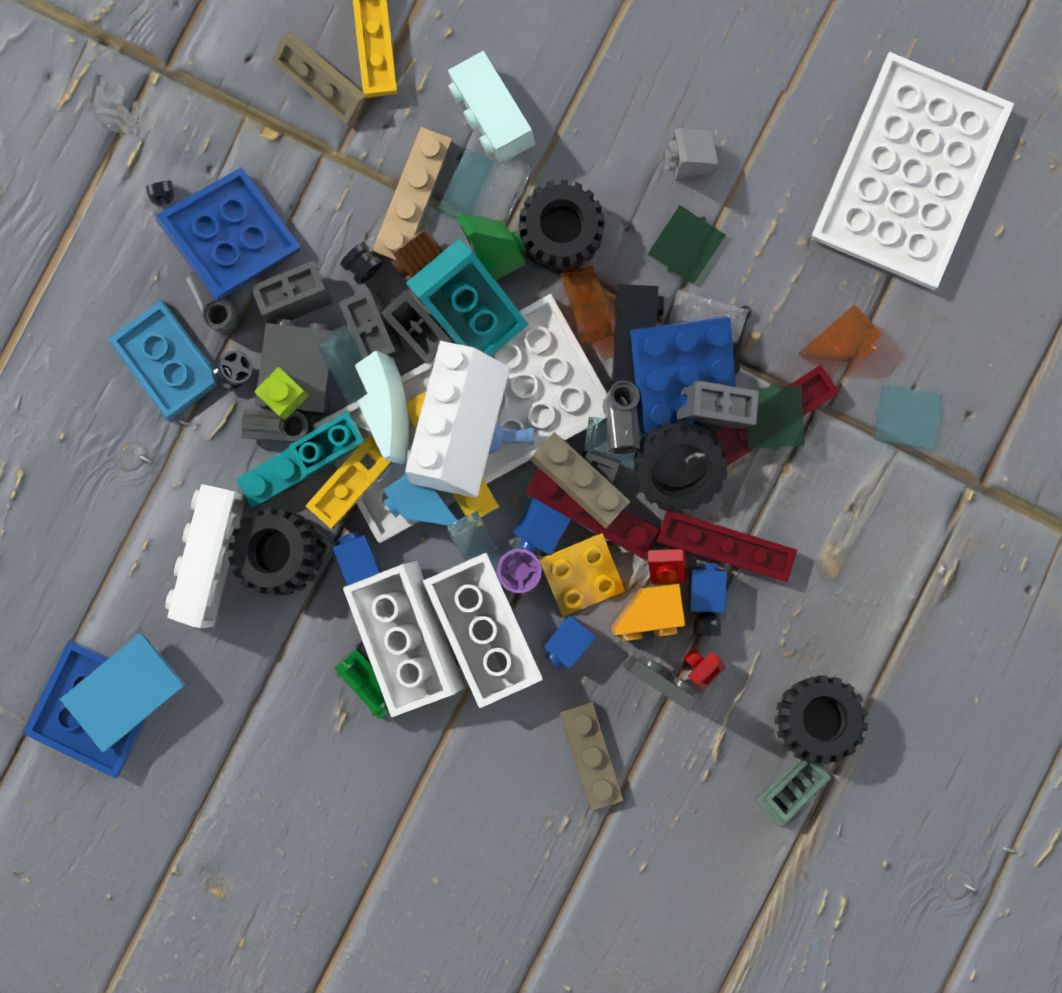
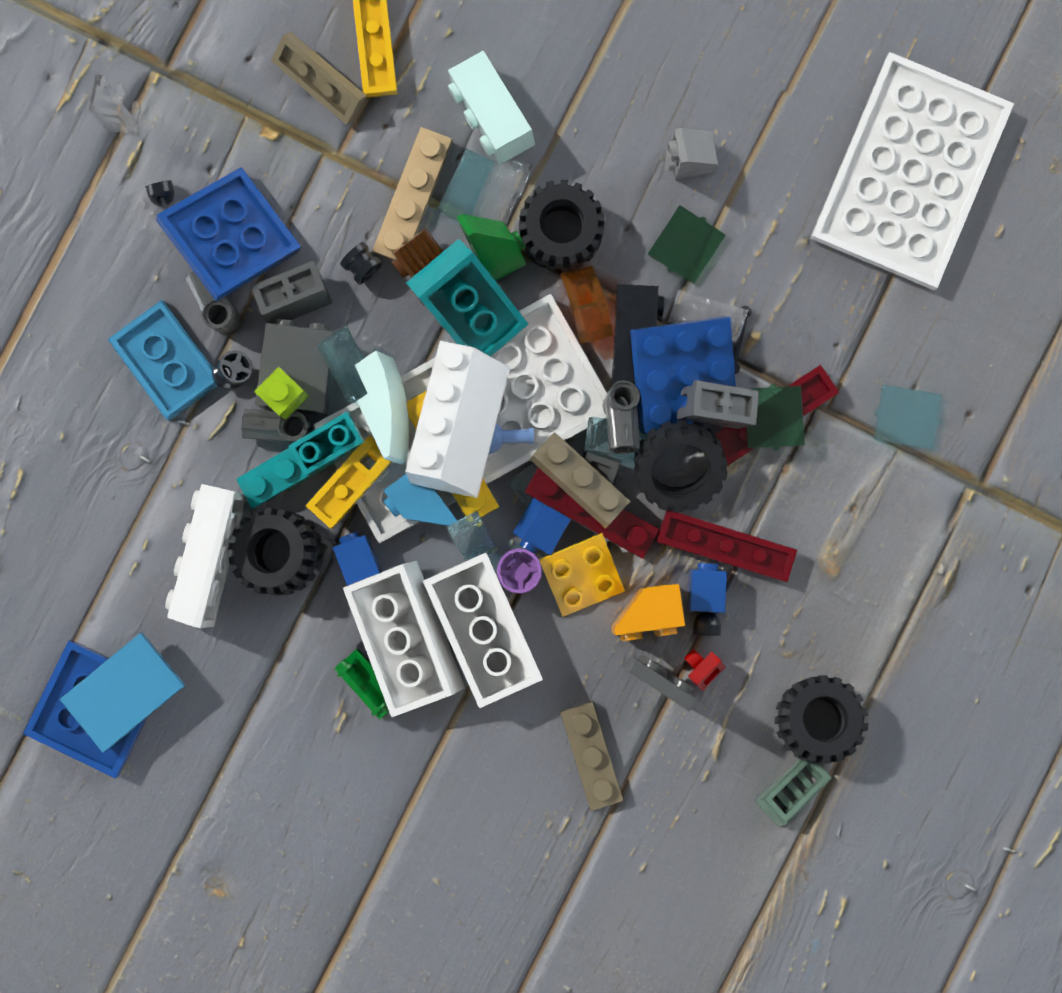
(369, 326): dark grey hinge -> none
(415, 326): dark grey slope -> none
(568, 643): blue brick -> none
(667, 566): red bracket -> none
(845, 339): clear orange slope -> none

